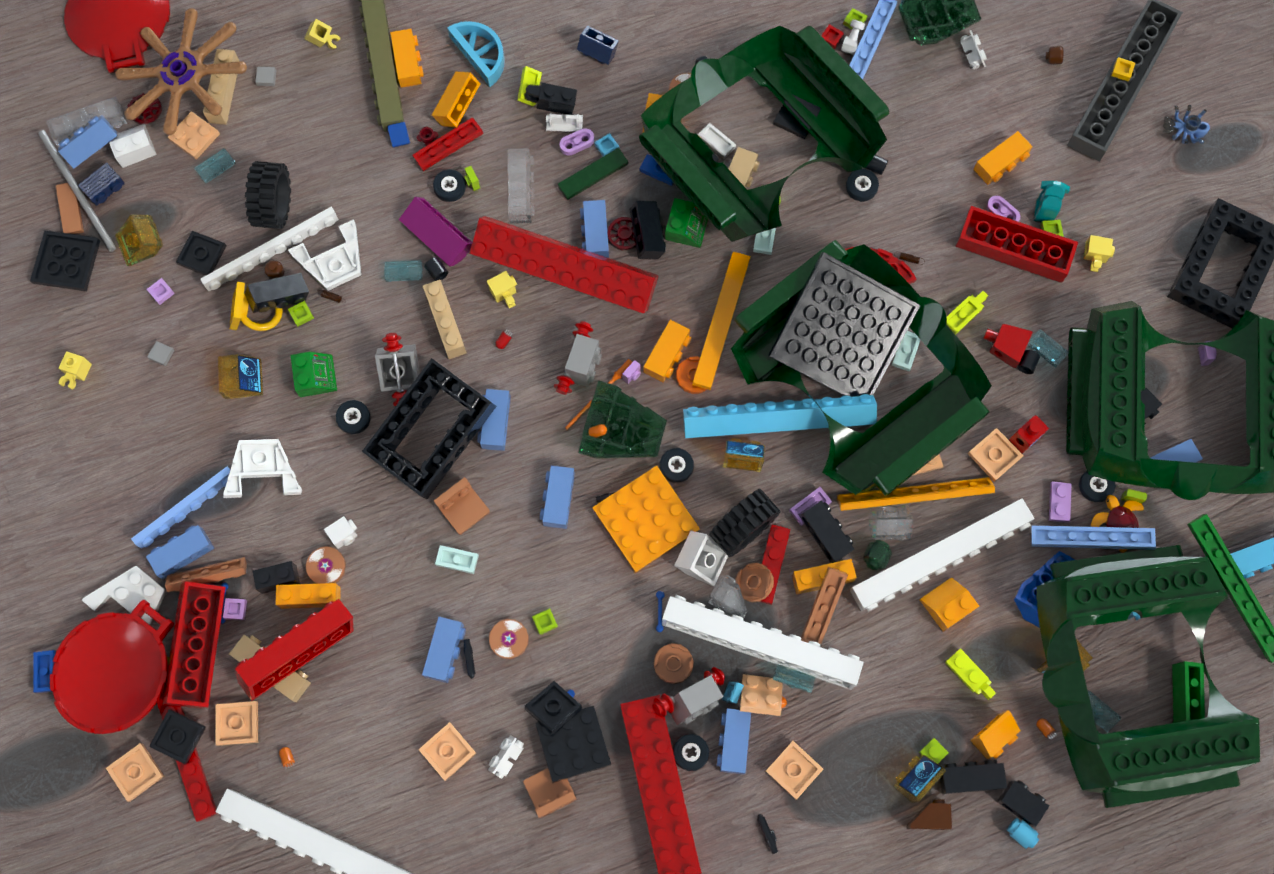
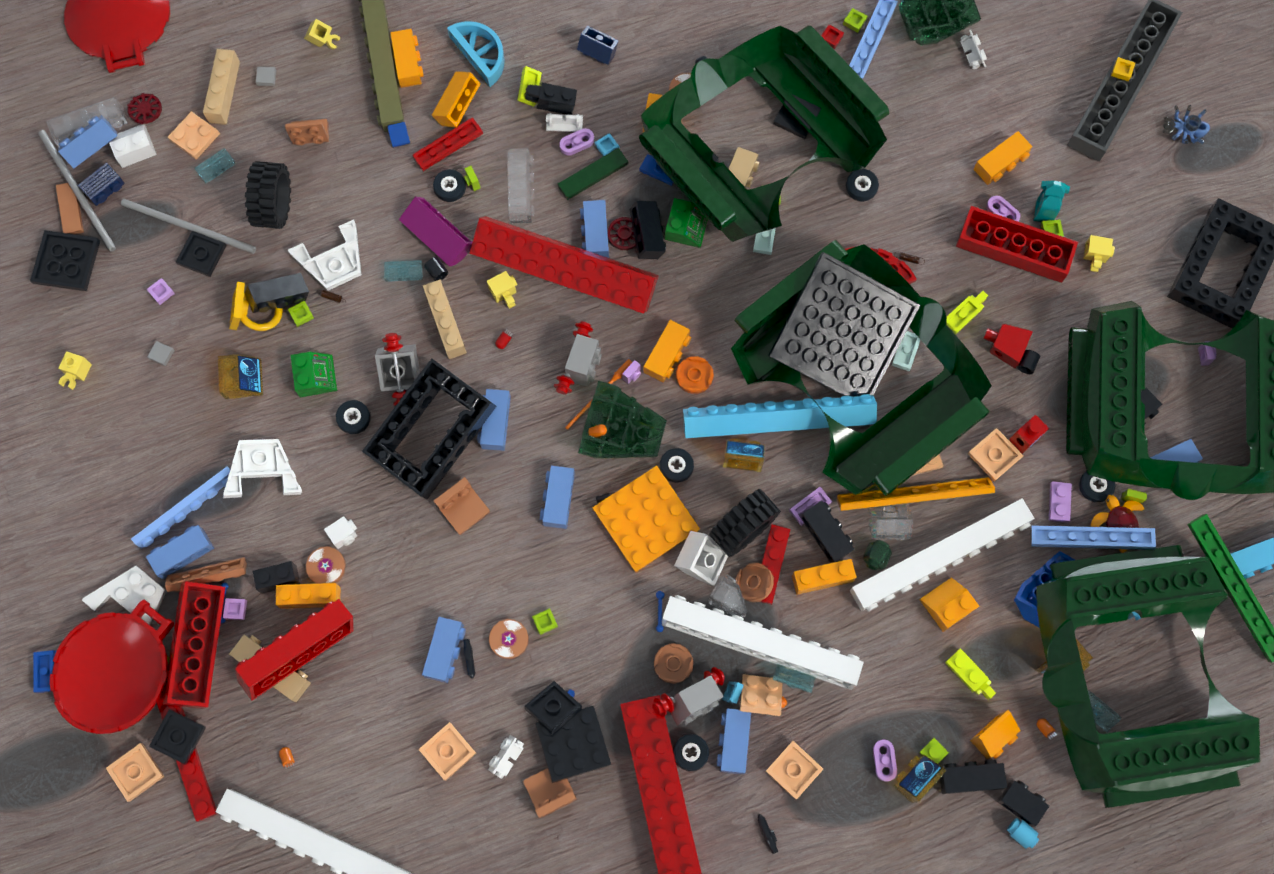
(138, 239): clear yellow slope -> none
(181, 71): medium nougat animal -> none
(189, 226): none -> light grey piece
(236, 723): light nougat plate -> none
(269, 249): white plate -> none
(274, 269): reddish brown piece -> none
(308, 131): none -> nougat bracket
(424, 132): dark red plate -> none
(456, 559): light aqua plate -> none
(717, 141): white tile -> none
(721, 321): light orange tile -> none
(824, 605): nougat plate -> none
(850, 43): white leg -> none
(877, 165): black beam -> none
(885, 760): none -> lavender plate
(933, 817): reddish brown slope -> none
(1047, 348): clear light blue plate -> none
(1055, 55): reddish brown piece -> none
(1188, 691): green brick -> none

